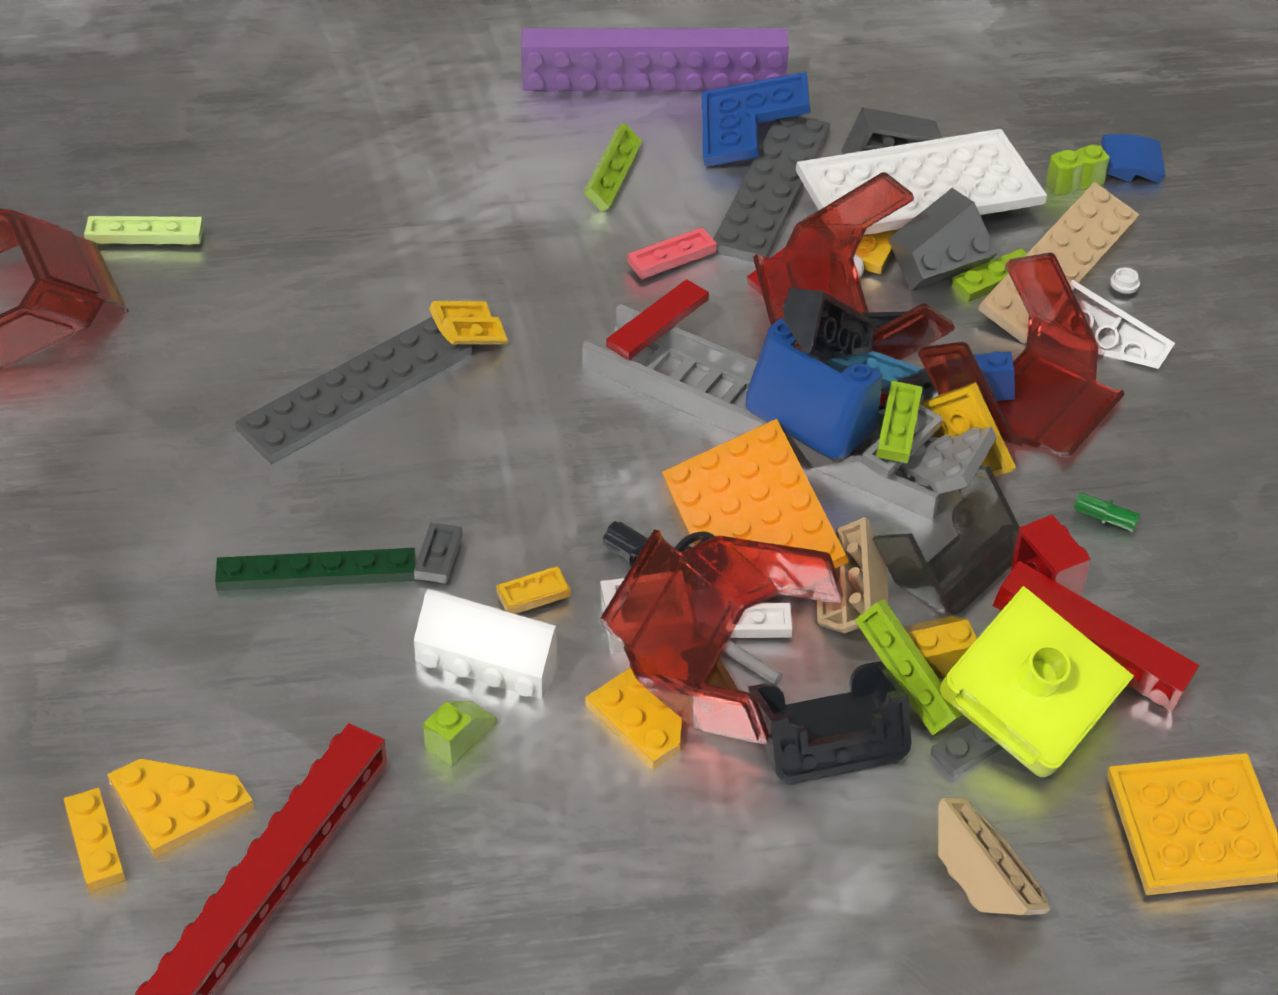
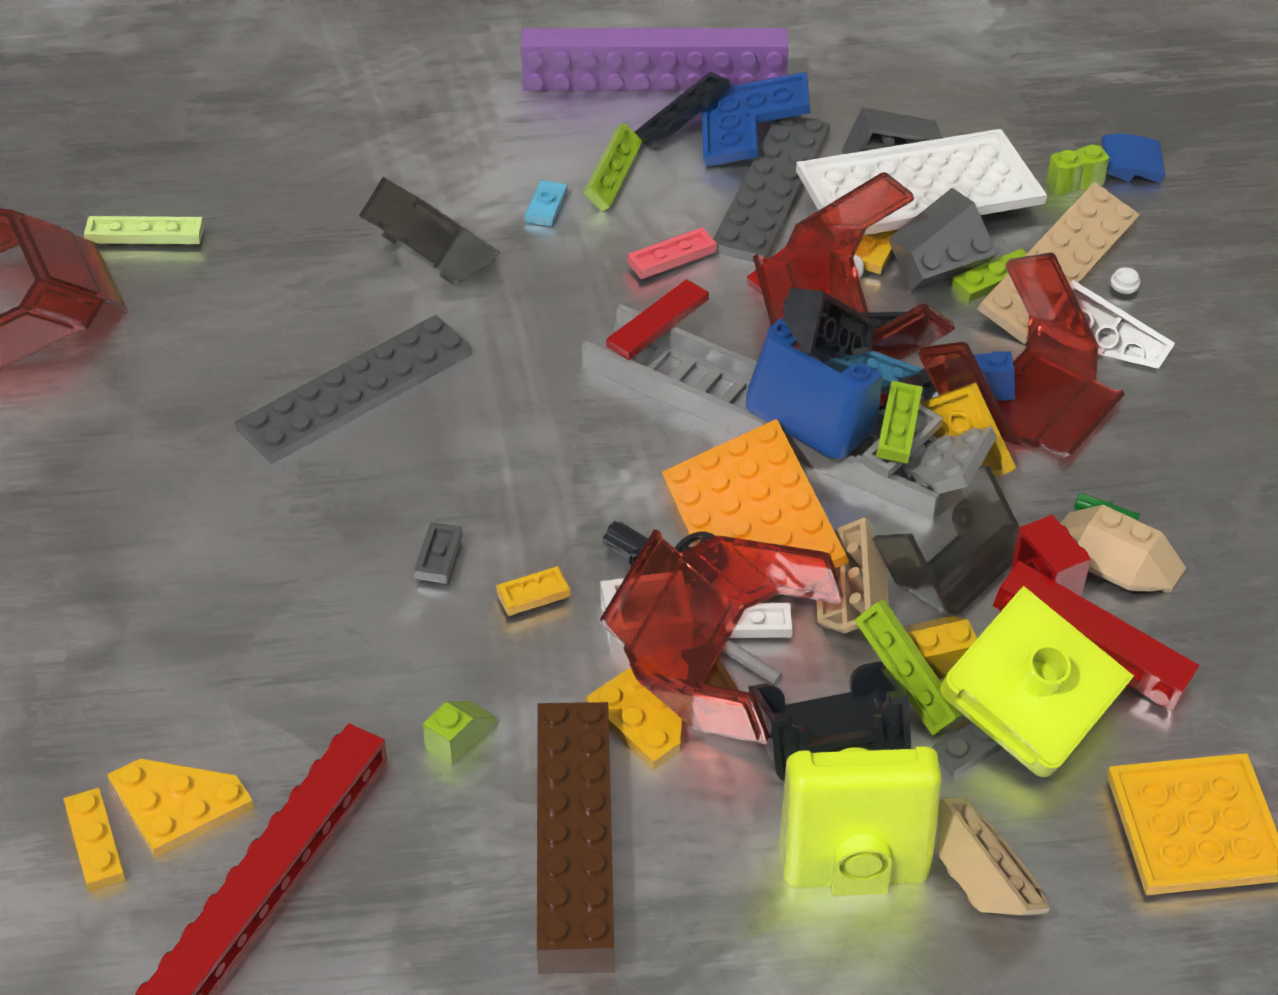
(315, 569): dark green plate -> none
(427, 231): none -> clear smoke windscreen
(467, 322): yellow slope -> none
(486, 644): white slope -> none
(546, 203): none -> medium azure plate
(574, 839): none -> reddish brown brick
(682, 109): none -> black plate
(859, 819): none -> neon yellow piece
(1125, 549): none -> tan wedge

